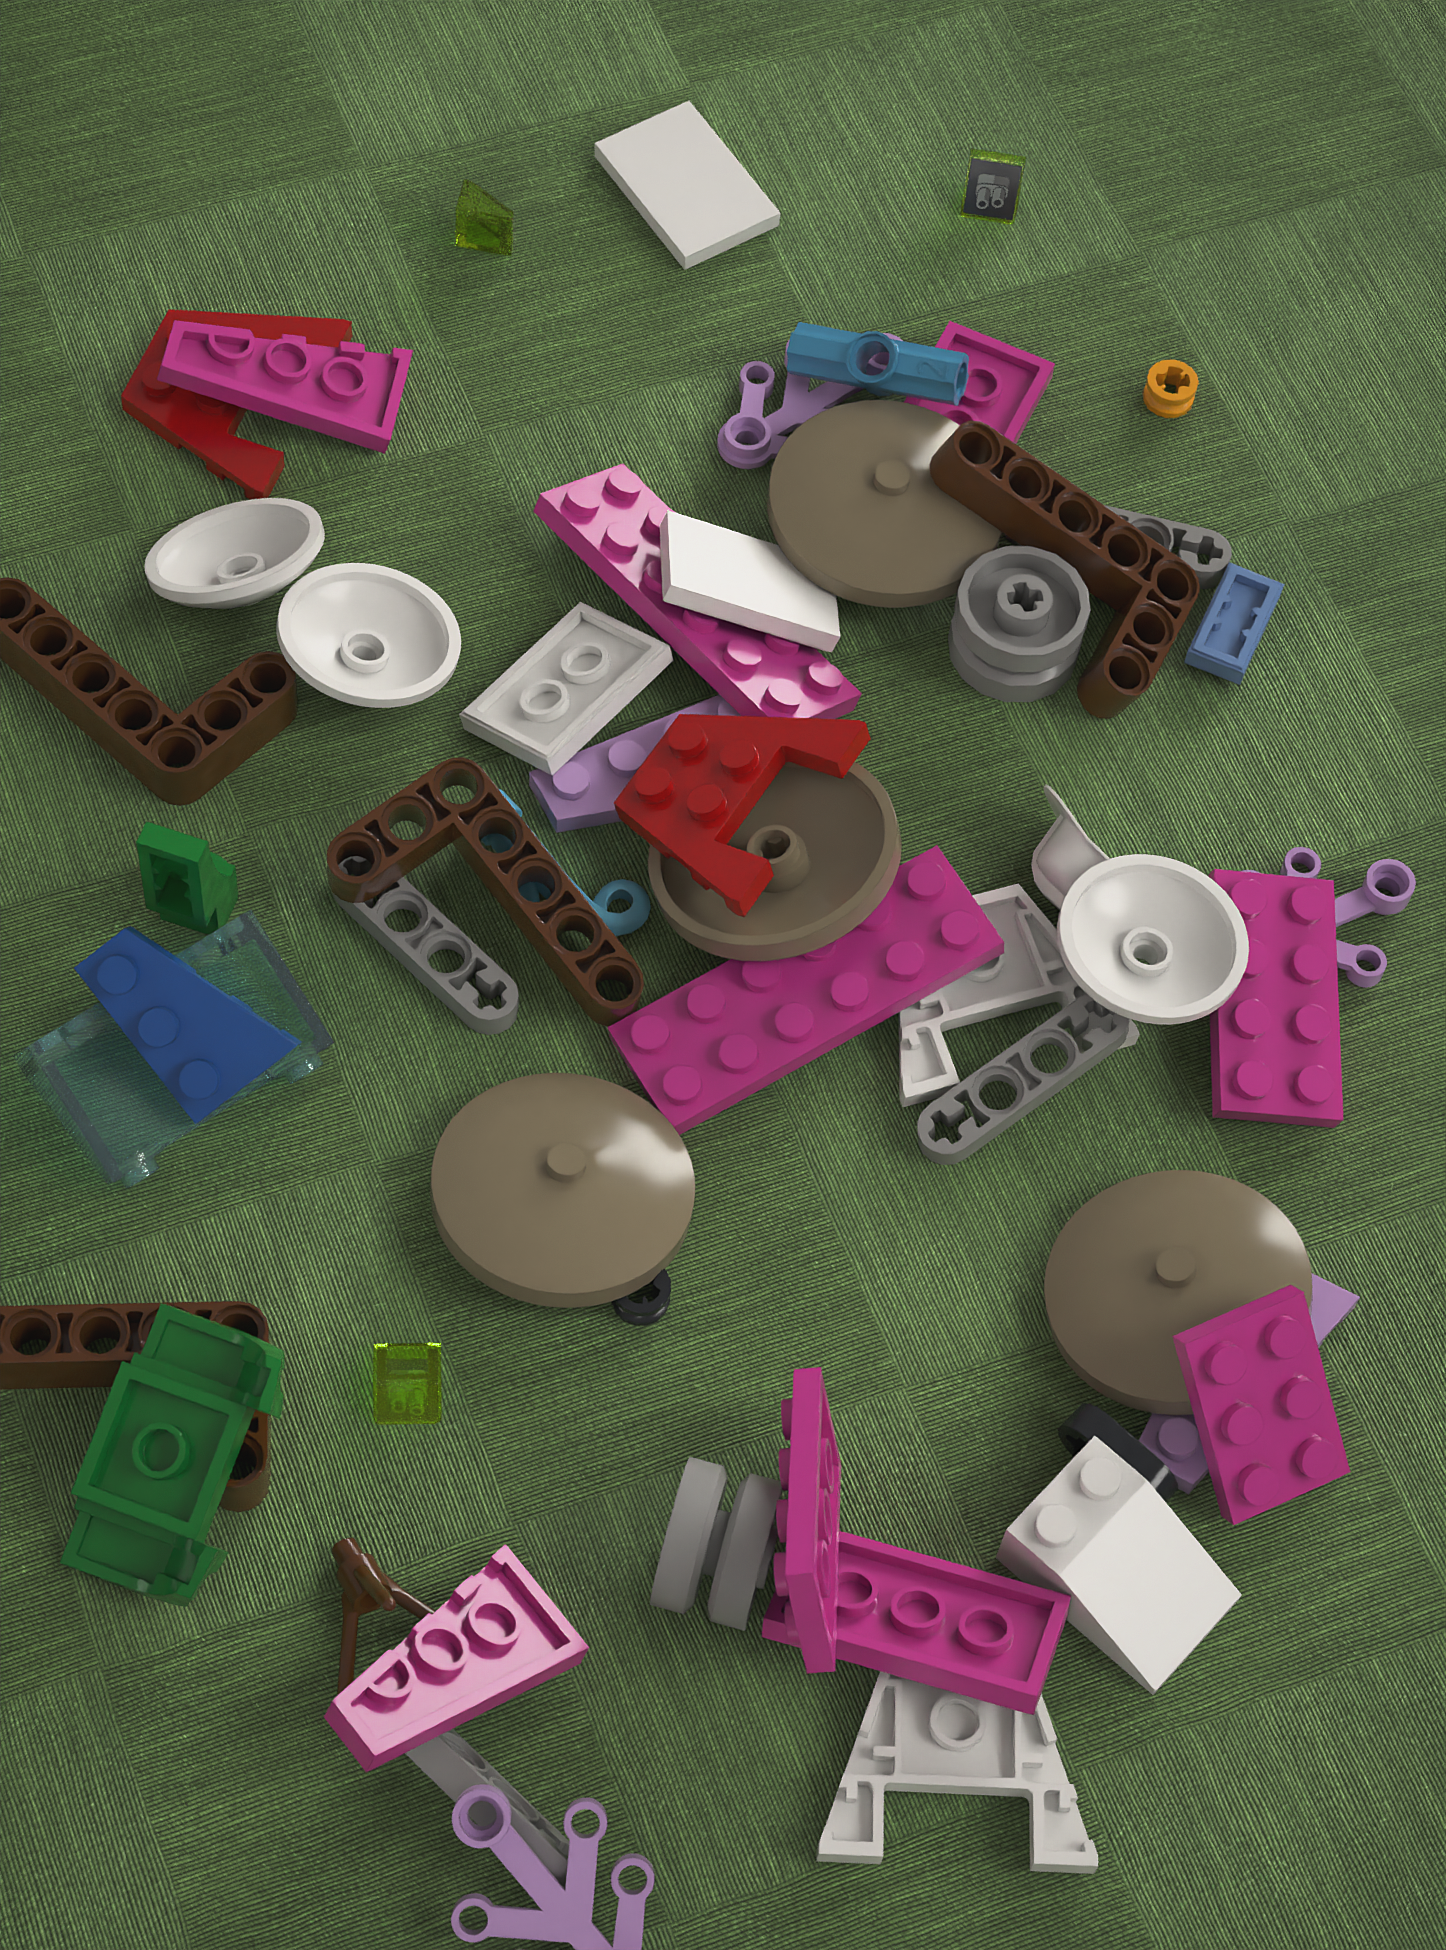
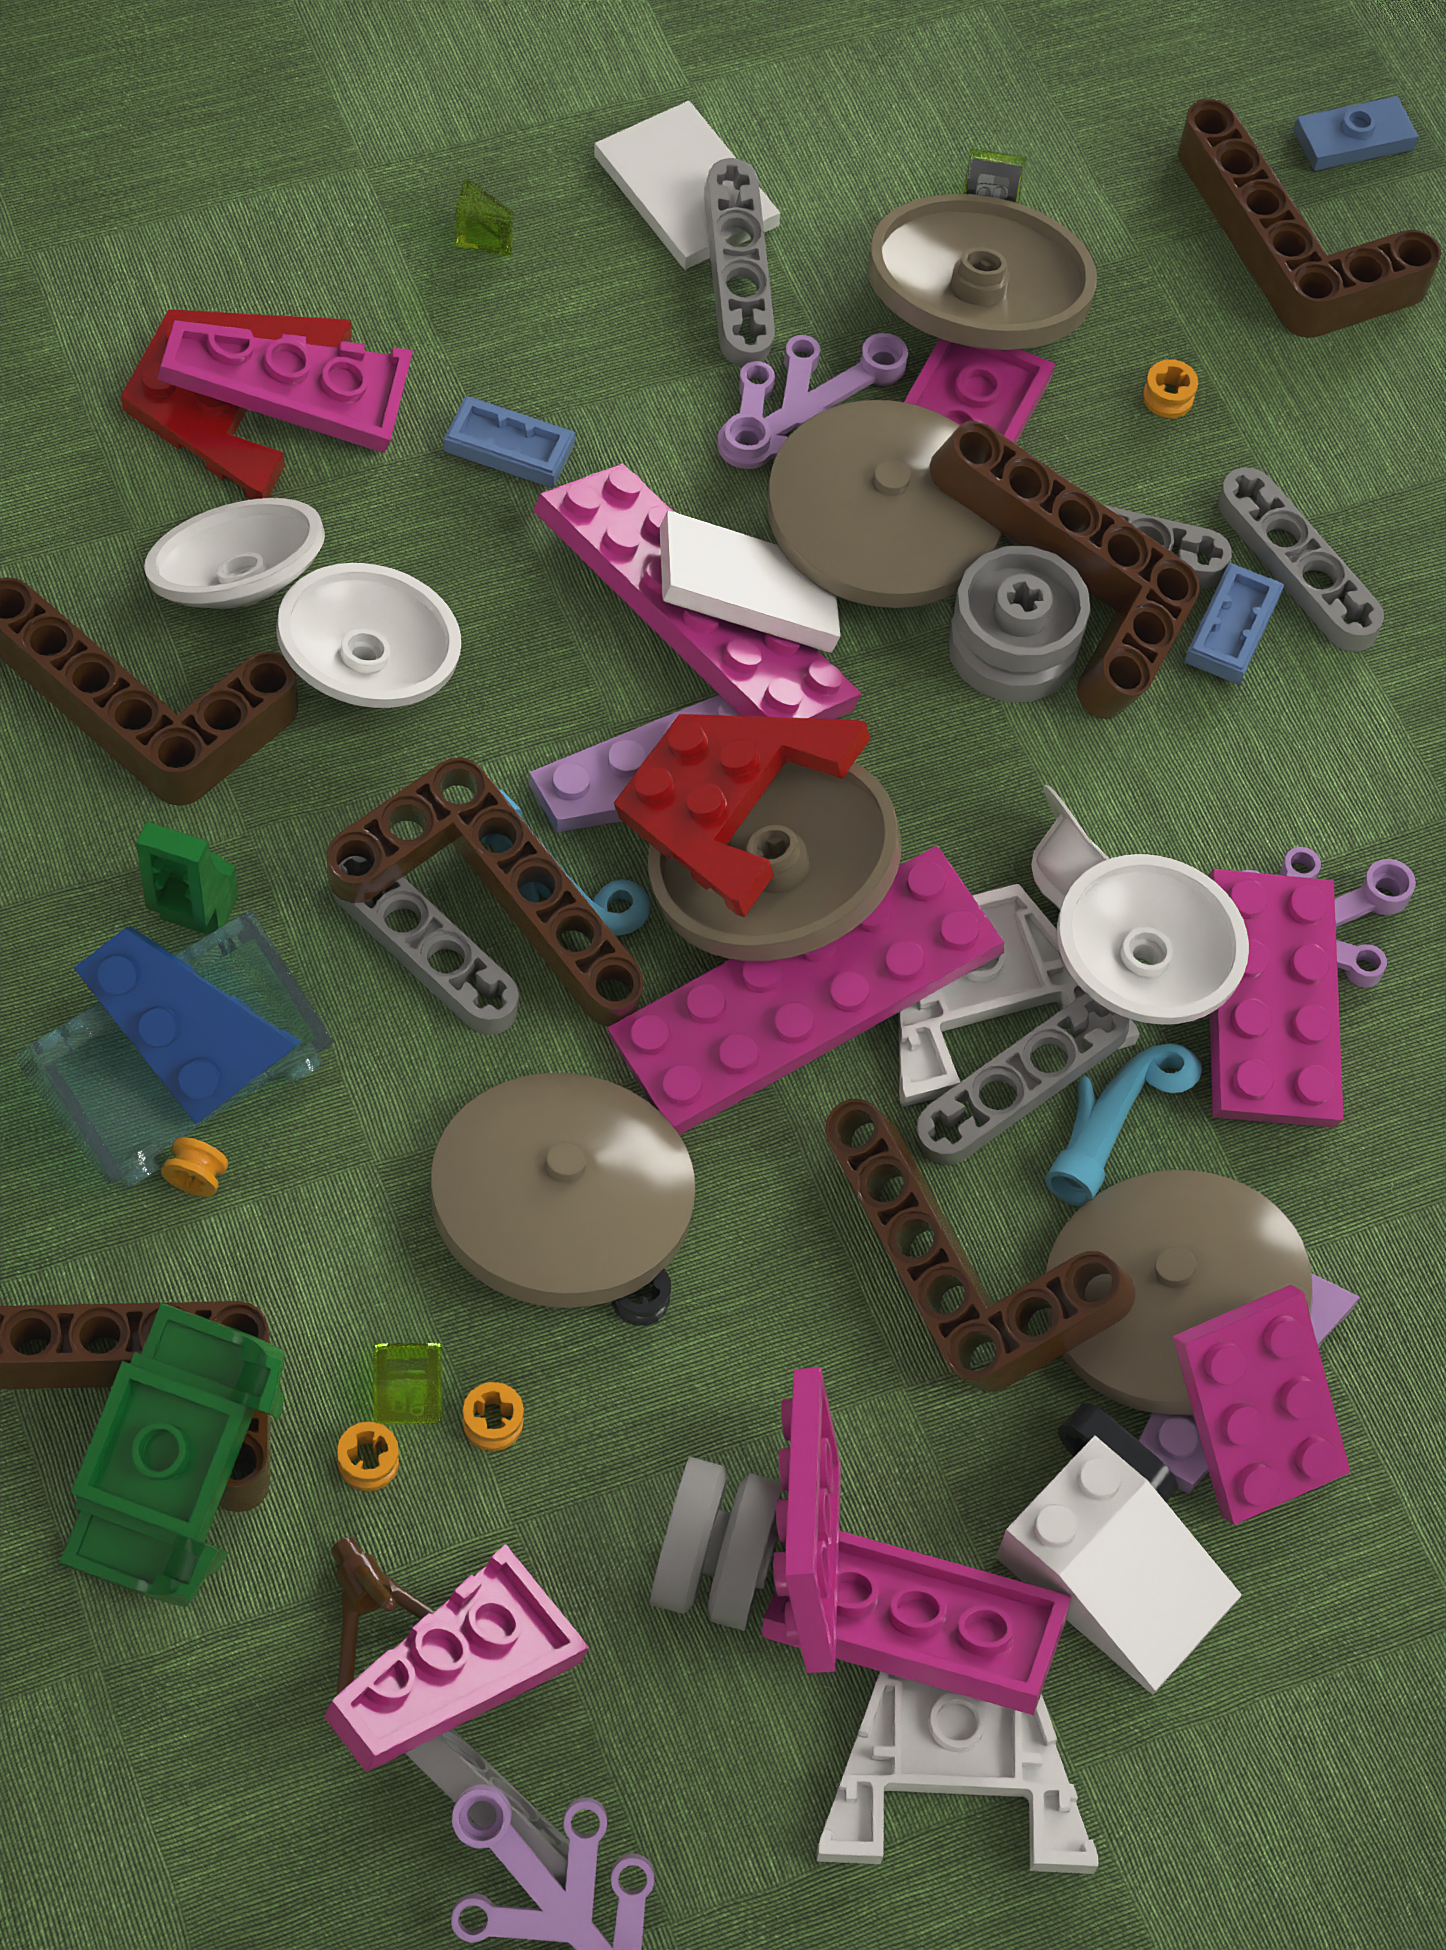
(194, 1167): none -> light orange bush
(388, 1461): none -> light orange bush
(509, 441): none -> medium blue plate
(509, 1405): none -> light orange bush
(566, 688): white tile -> none
(739, 261): none -> light grey beam
(911, 371): dark azure piece -> none
(948, 1266): none -> reddish brown beam
(981, 271): none -> dark tan dish
(1080, 1167): none -> medium azure plant
(1292, 562): none -> light grey beam
(1301, 282): none -> reddish brown beam
(1355, 133): none -> medium blue plate

